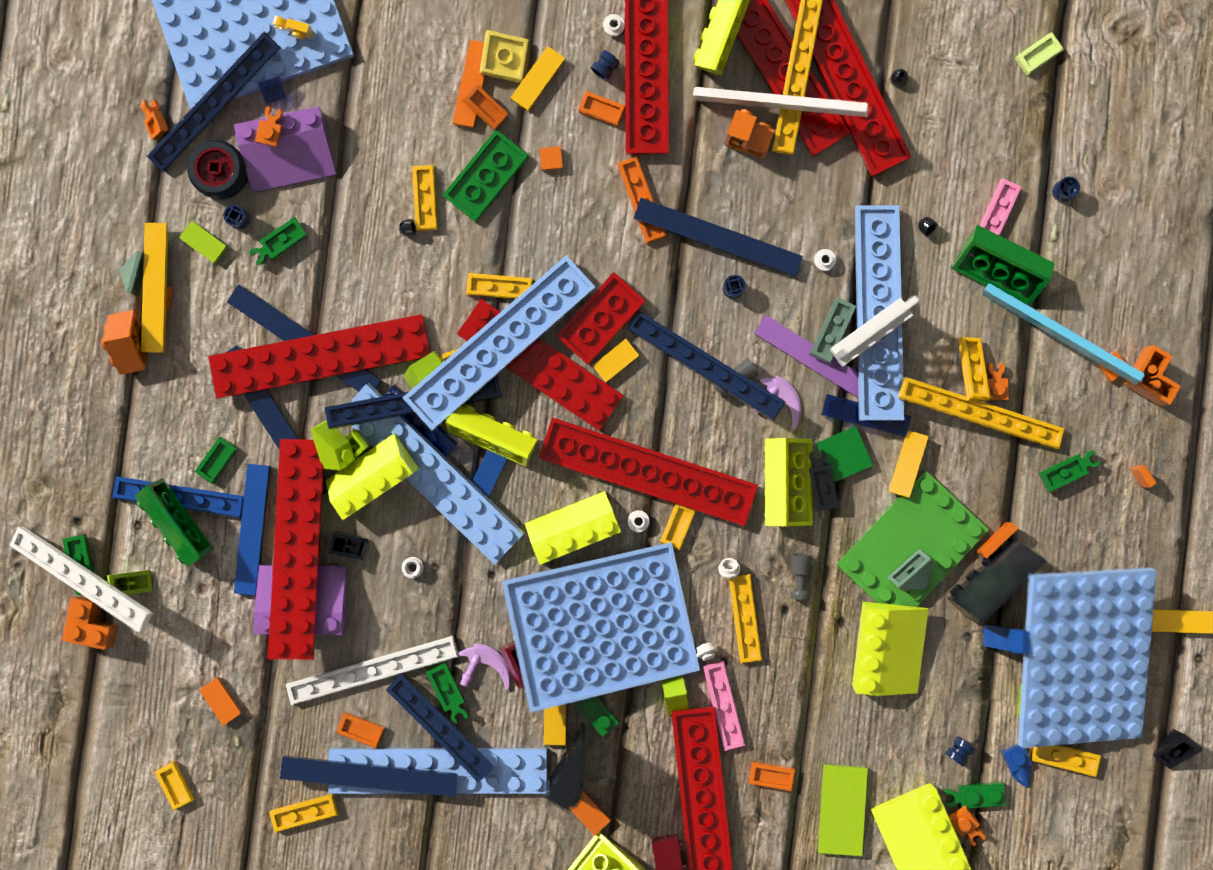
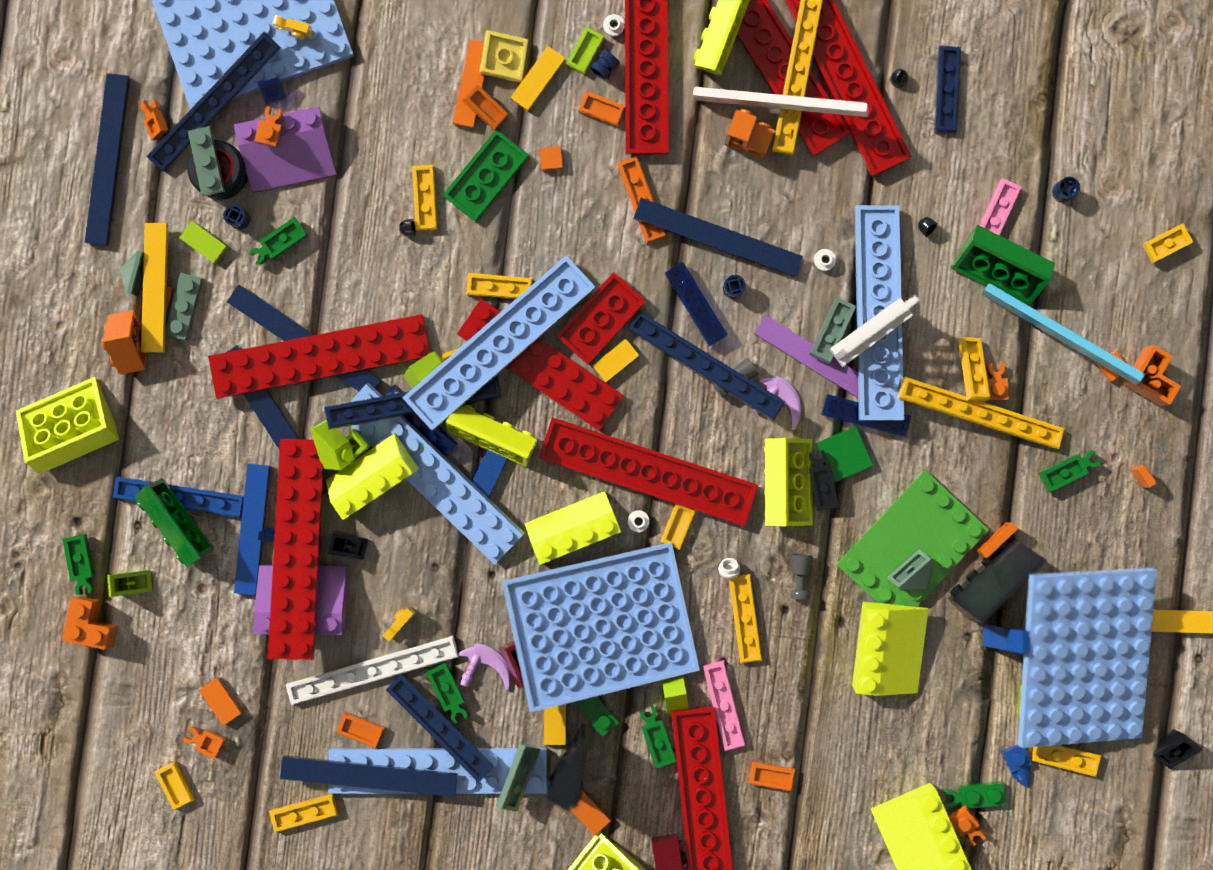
(65, 426): none -> neon yellow slope
(81, 579): white tile -> none
(107, 159): none -> dark blue tile
(184, 306): none -> sand green plate
(206, 161): none -> sand green plate
(207, 743): none -> orange plate
(216, 460): green tile -> none
(267, 535): none -> clear blue plate
(402, 618): none -> yellow plate
(407, 572): white plate -> none
(518, 777): none -> sand green plate
(585, 51): none -> lime tile
(657, 739): none -> green plate
(695, 304): none -> clear blue plate
(706, 651): white plate -> none
(842, 810): lime tile -> none
(908, 464): yellow tile -> none
(947, 89): none -> dark blue tile
(960, 751): dark blue wheel -> none
(1039, 53): yellowish green tile -> none
(1167, 243): none -> yellow plate

